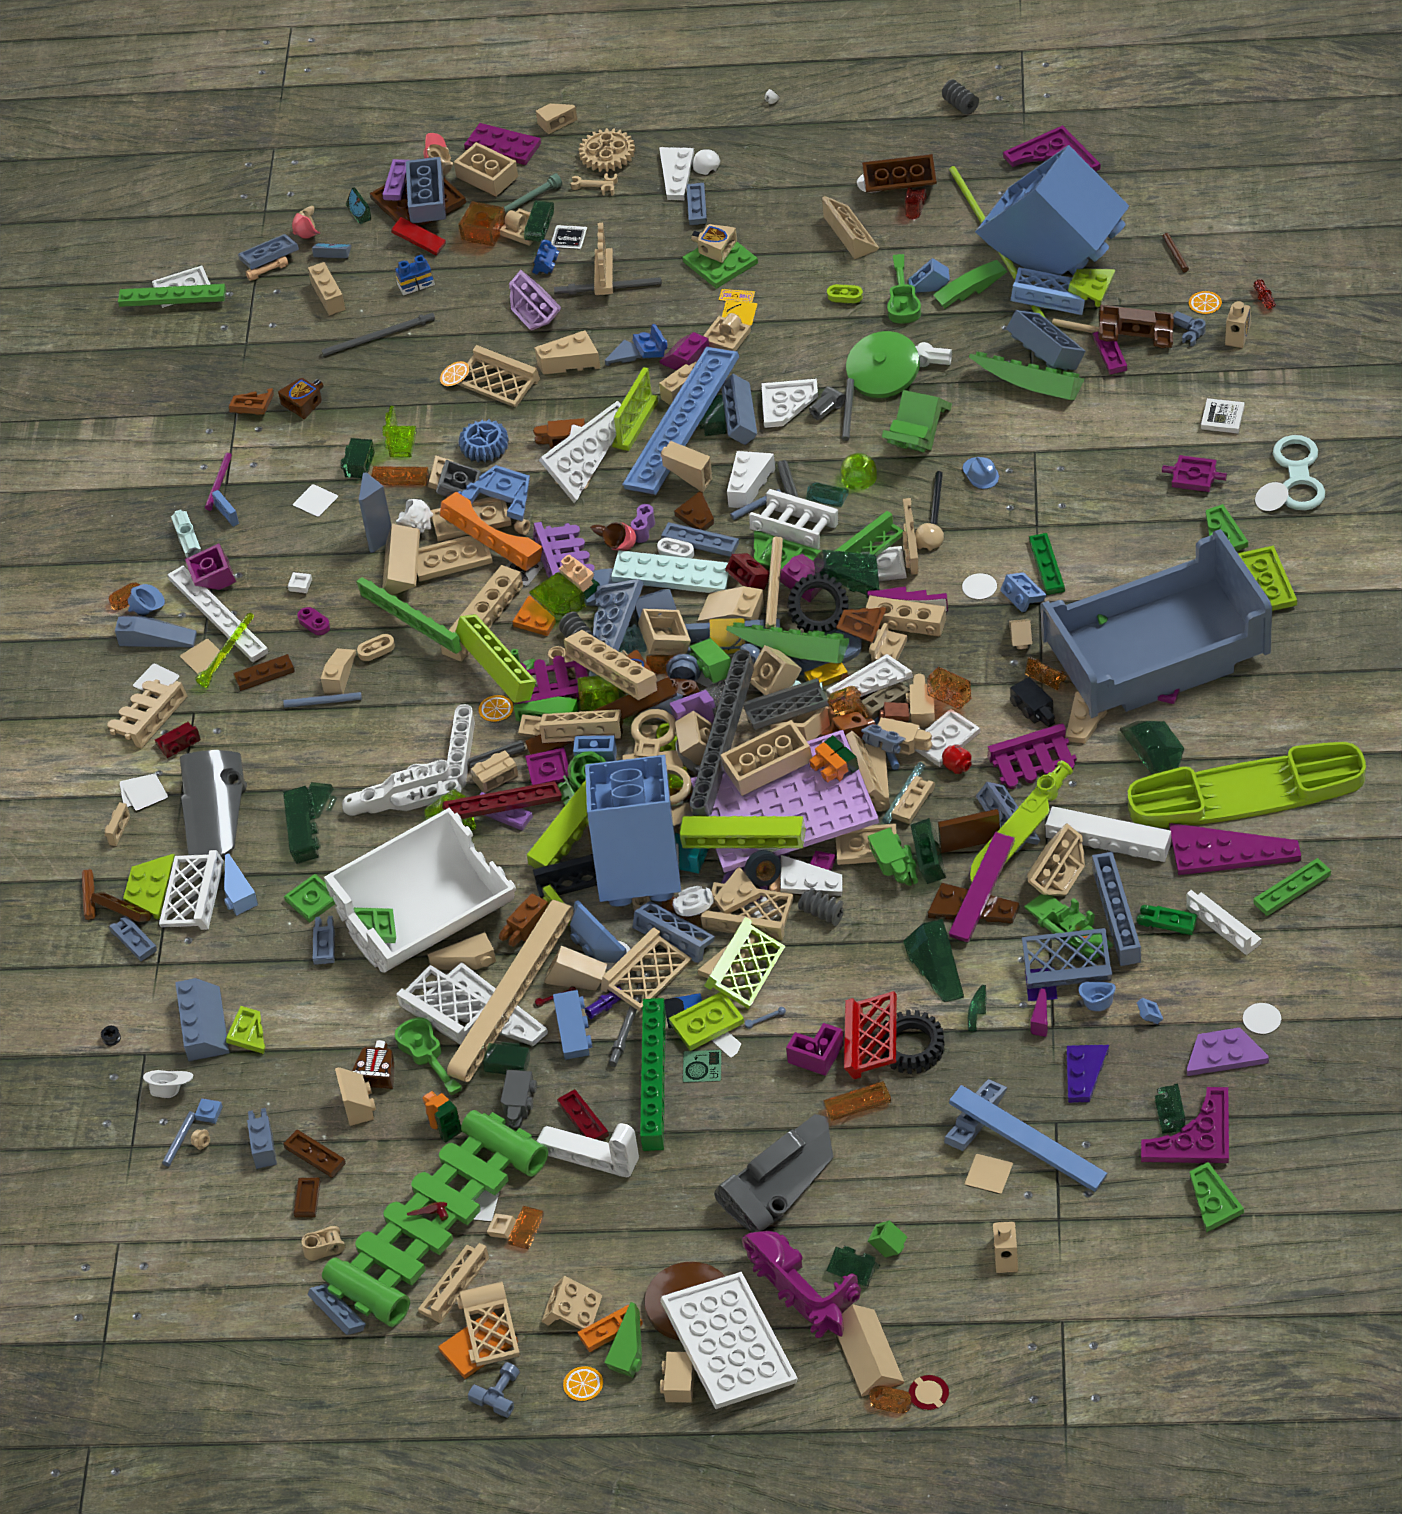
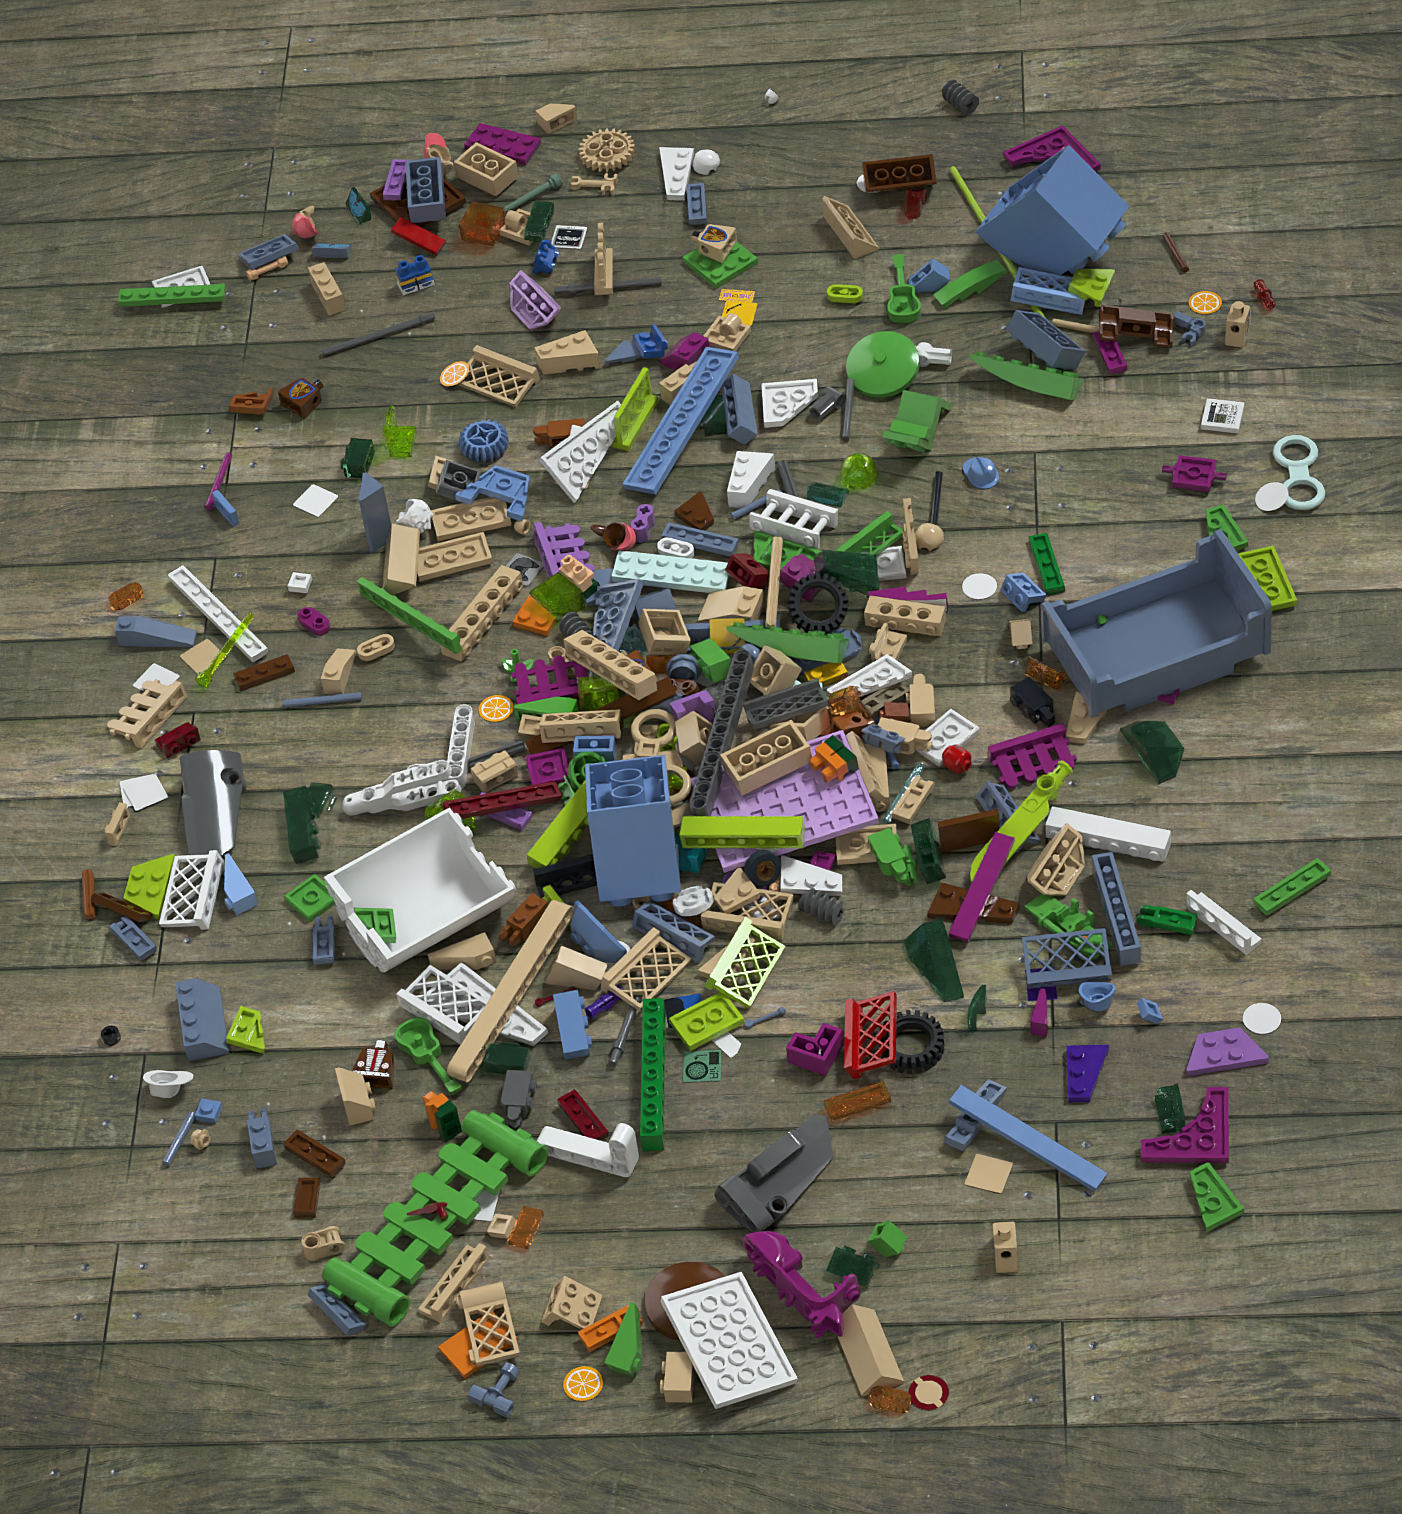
(145, 599): medium blue piece -> none
(185, 533): light aqua piece -> none
(211, 568): magenta slope -> none
(400, 475): clear orange plate -> none
(495, 658): lime brick -> none
(518, 550): orange arch -> none
(688, 465): tan slope -> none
(862, 622): dark orange wing -> none
(949, 688): clear orange brick -> none
(1216, 850): magenta wing -> none
(1247, 788): lime piece -> none

